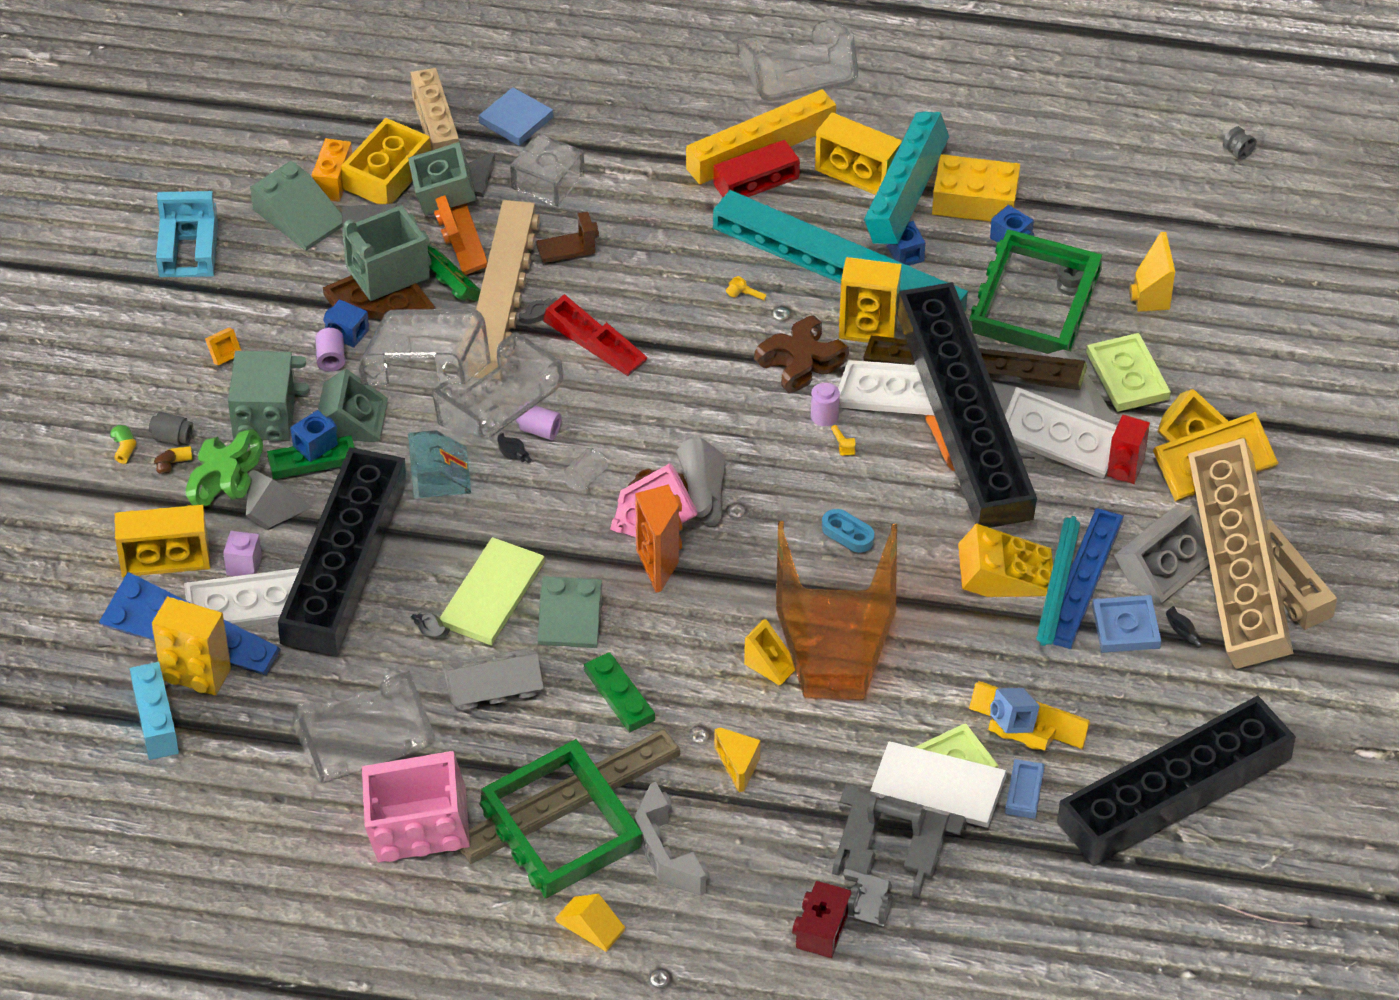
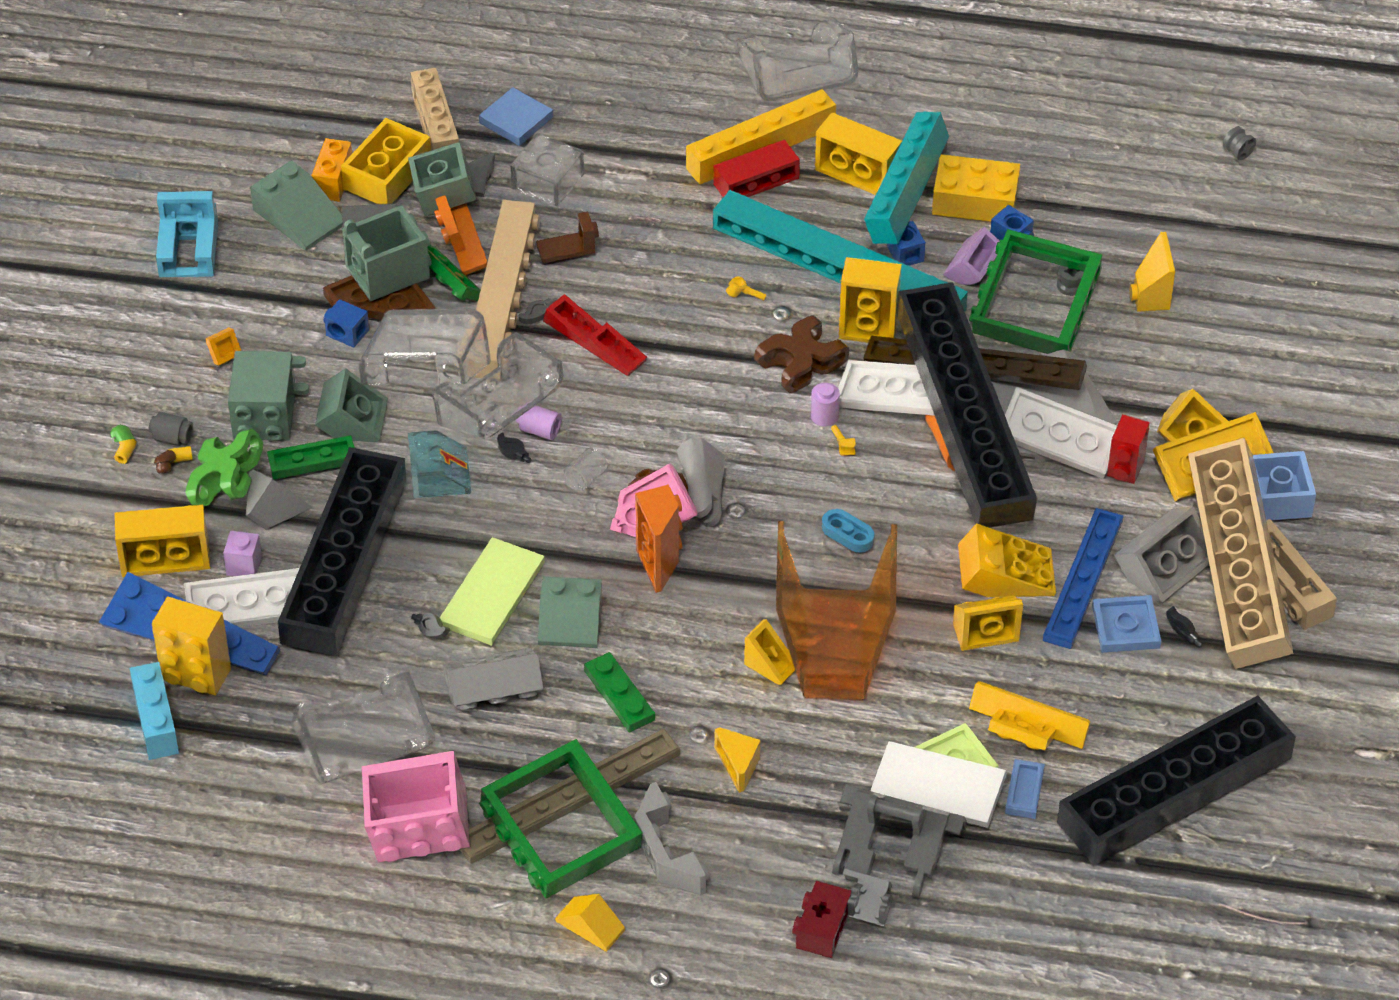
(314, 435): blue brick -> none
(330, 349): lavender brick -> none
(973, 258): none -> lavender brick
(988, 622): none -> yellow slope
(1014, 710): medium blue brick -> none
(1058, 581): teal axle -> none
(1128, 372): yellowish green plate -> none
(1285, 485): none -> light blue brick

